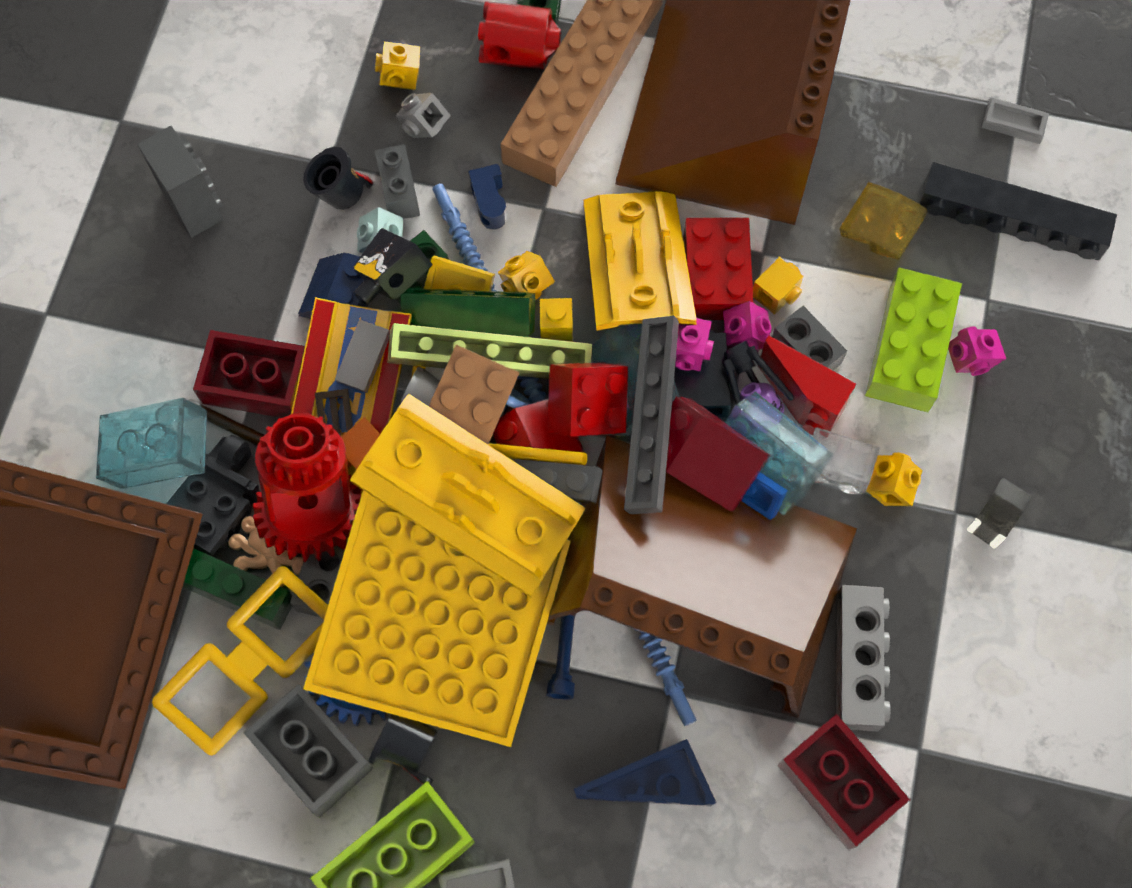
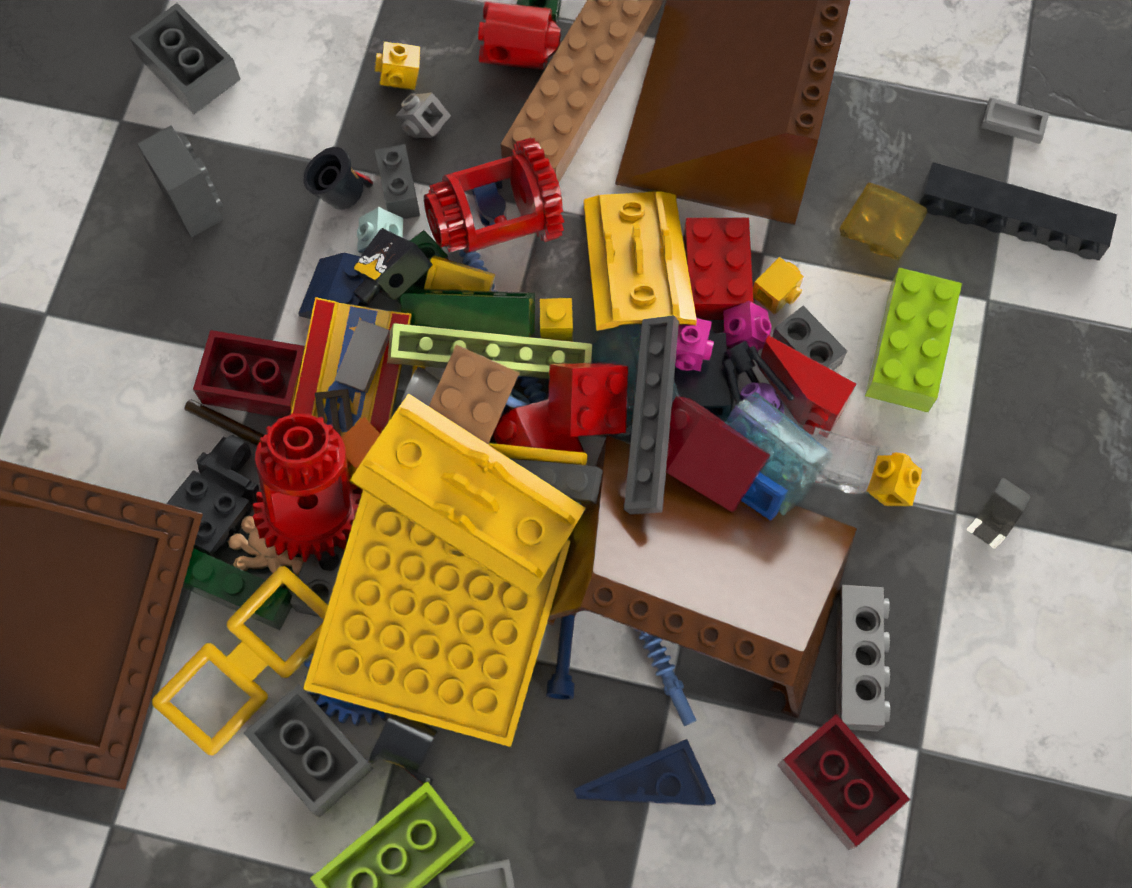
(151, 443): clear light blue brick -> none
(185, 58): none -> dark grey brick
(525, 274): yellow brick -> none
(533, 188): none -> red piece
(976, 350): dark pink brick -> none

